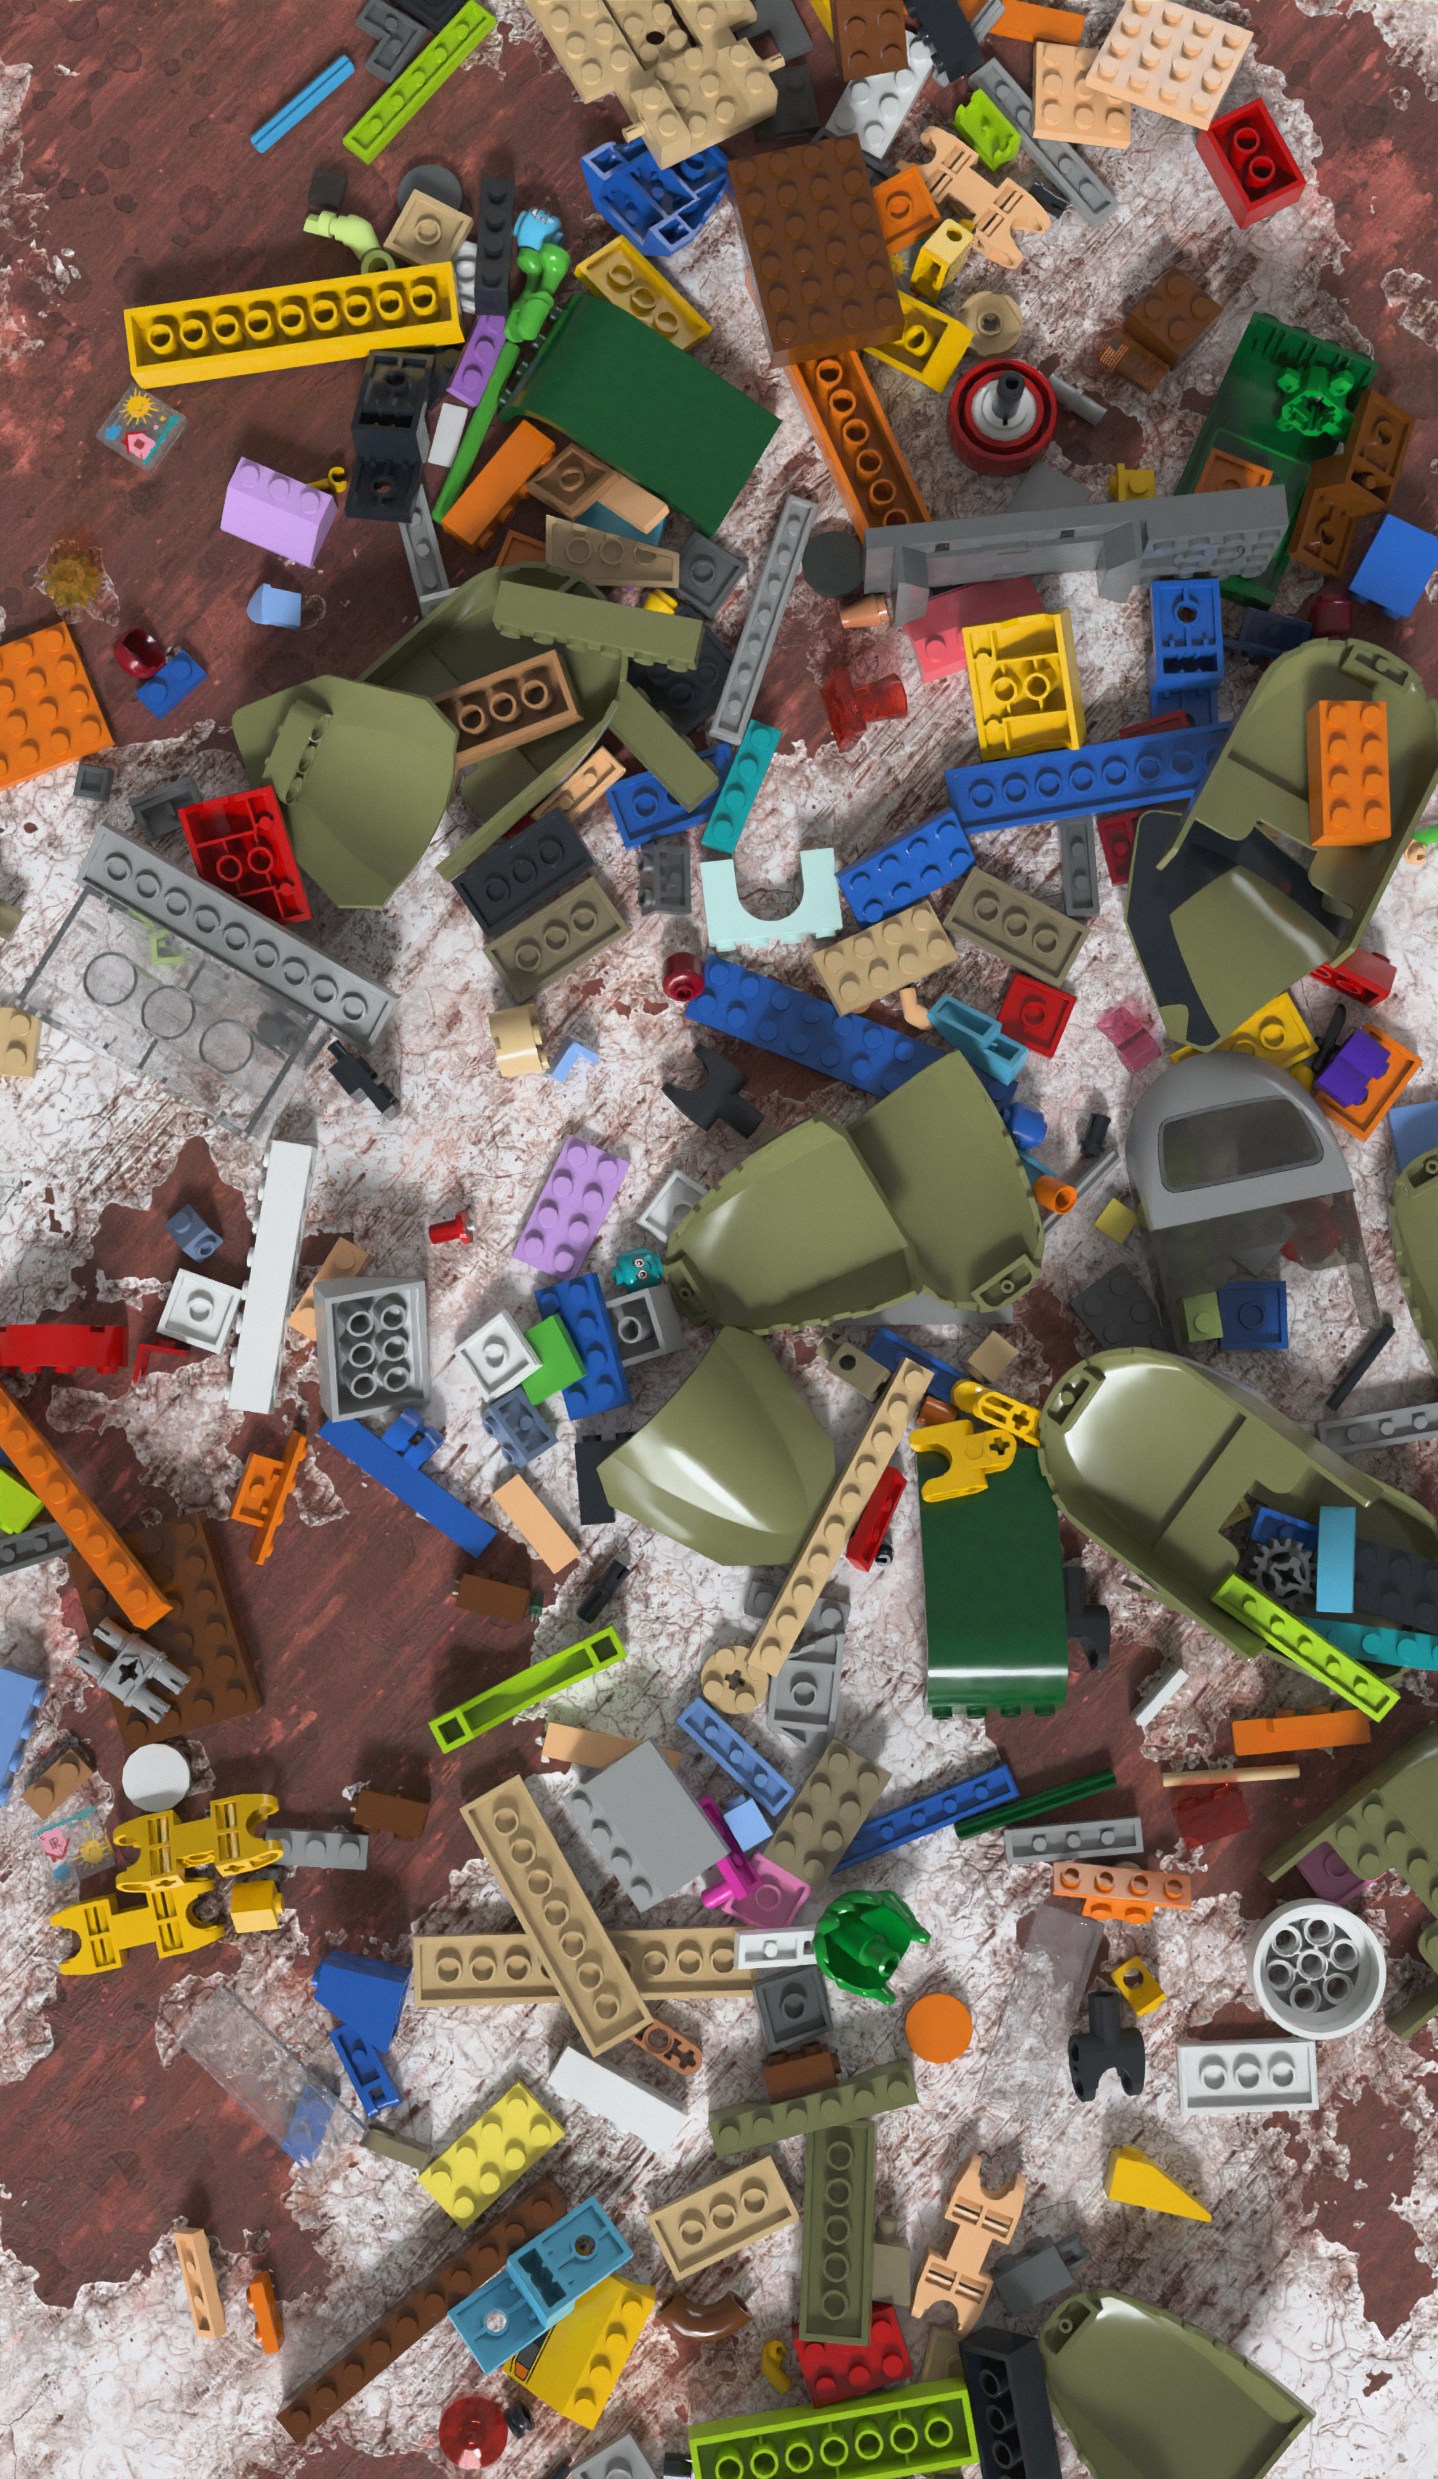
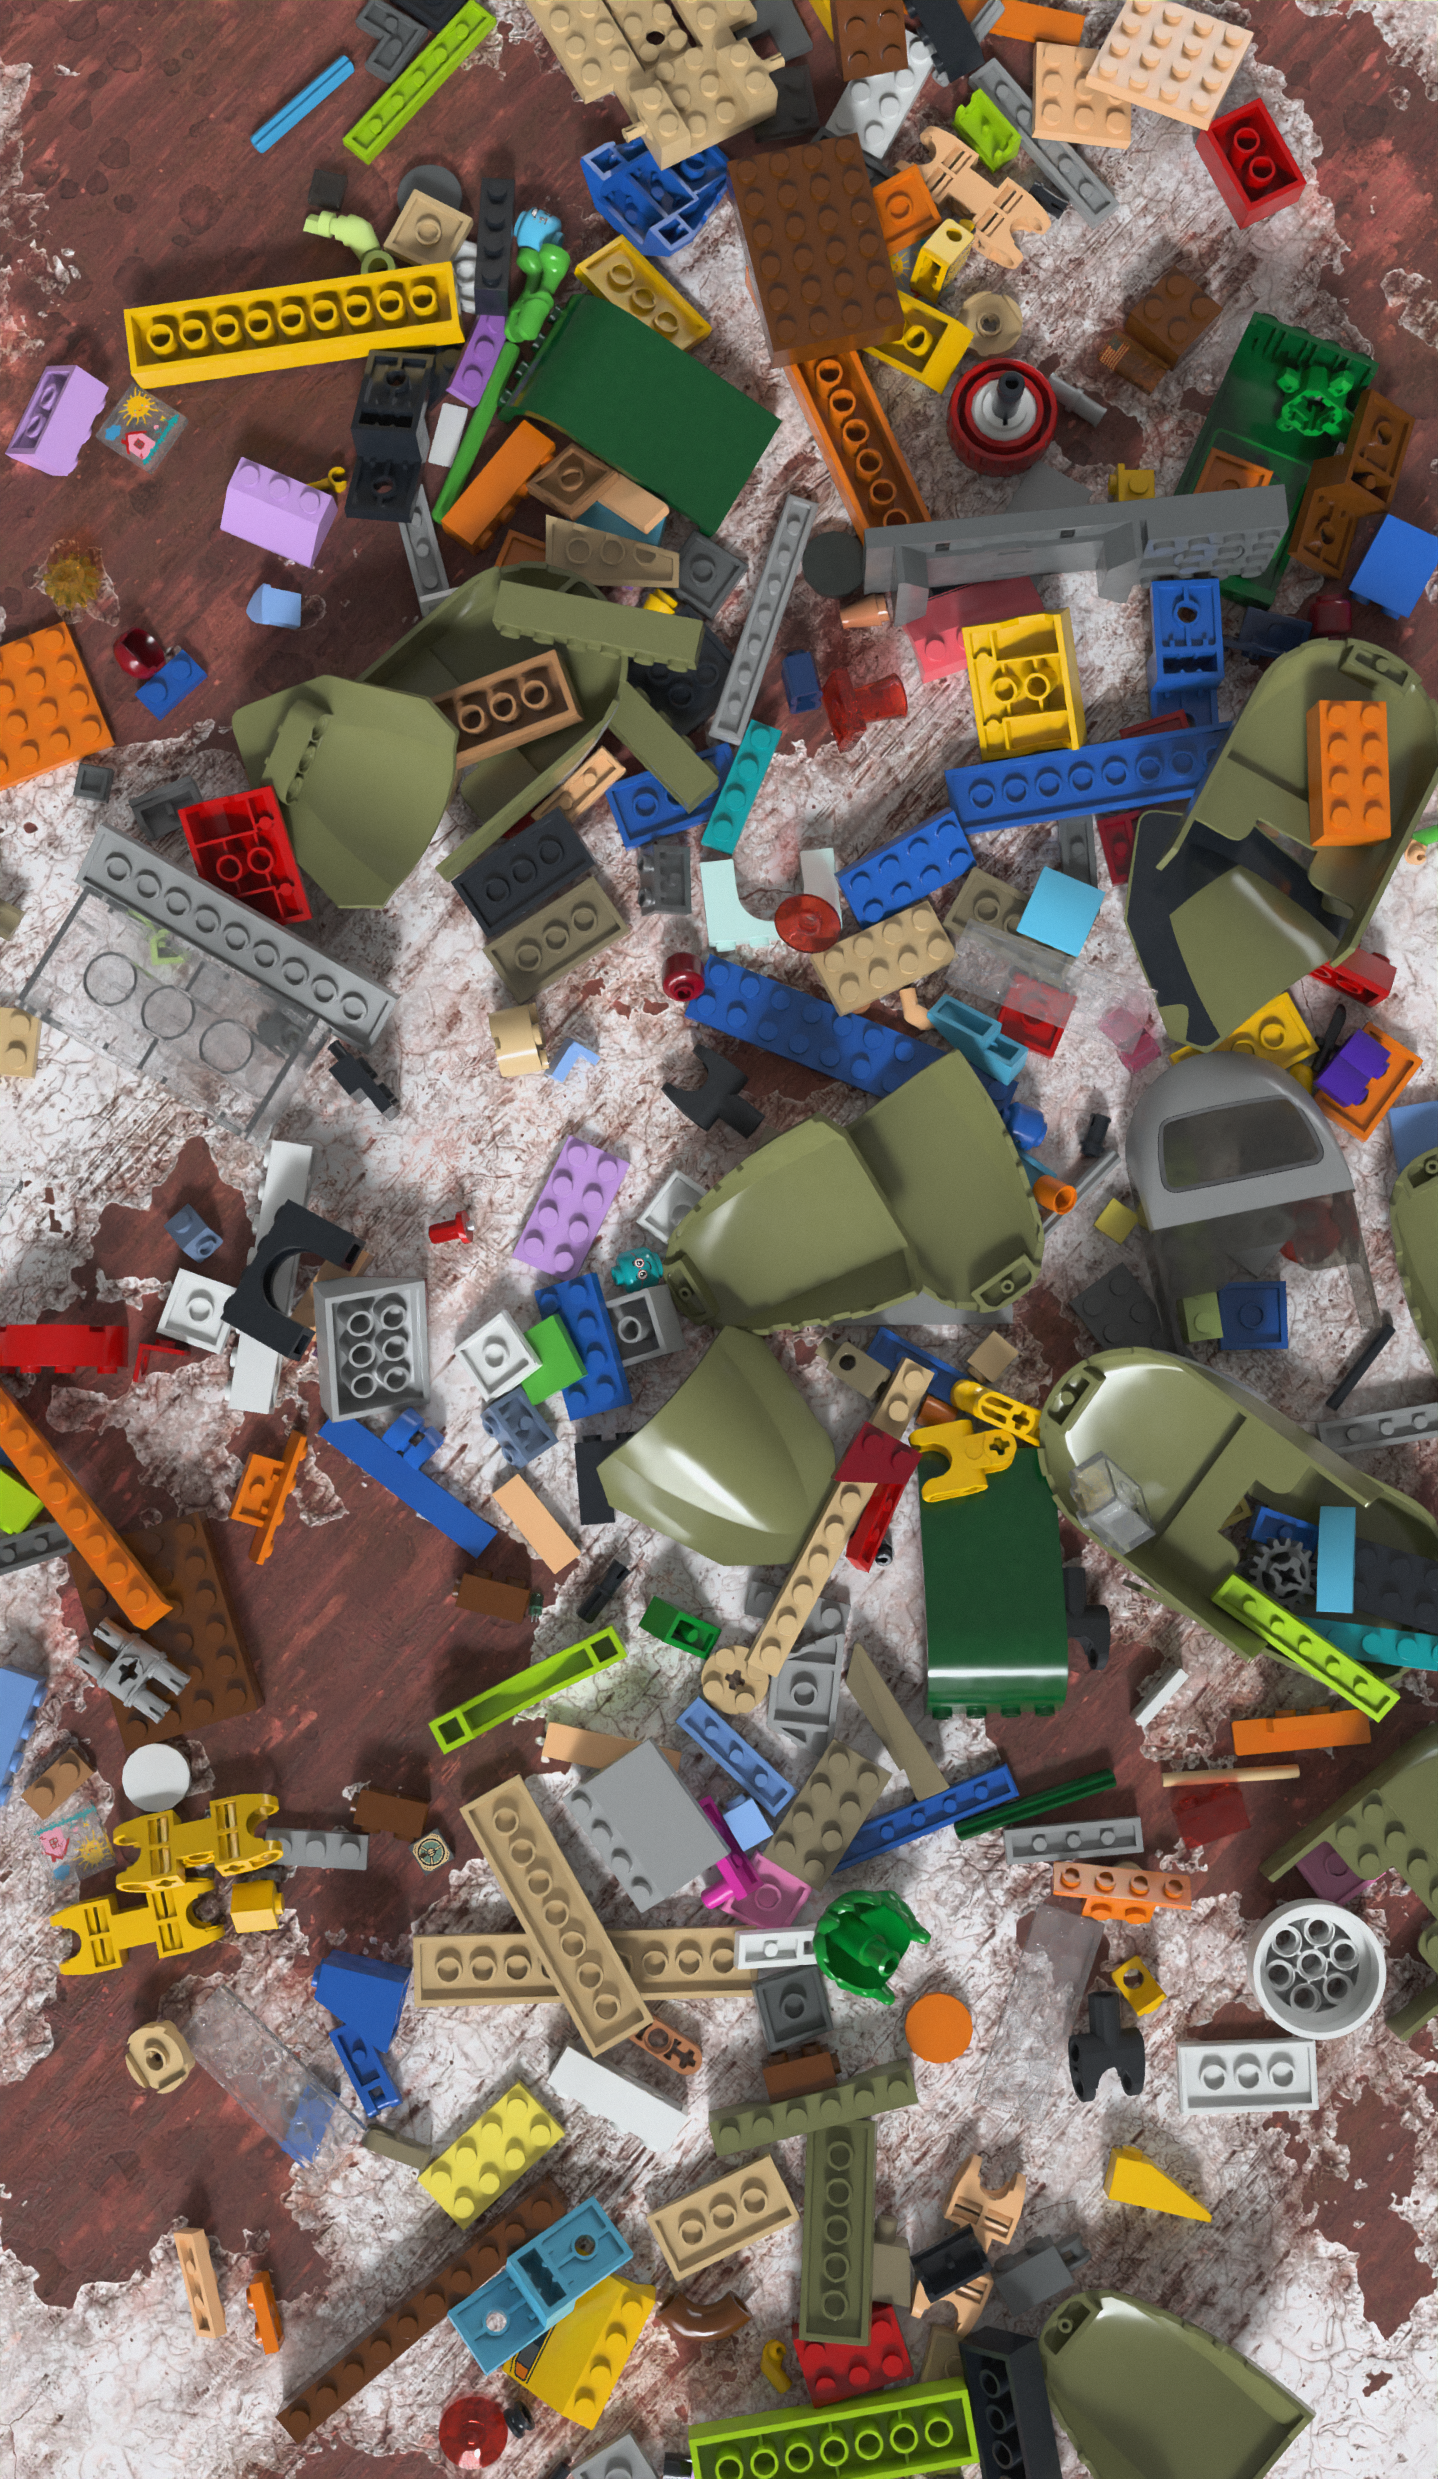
(58, 419): none -> lavender slope
(172, 2047): none -> tan plate
(253, 1303): none -> black arch
(431, 1851): none -> tile
(679, 1628): none -> green slope
(801, 681): none -> dark blue brick
(807, 934): none -> clear red dish
(876, 1458): none -> dark red wing
(892, 1725): none -> dark tan wedge
(950, 2263): none -> black hinge
(1050, 986): none -> clear plate
(1060, 911): none -> medium azure slope
(1110, 1503): none -> clear brick

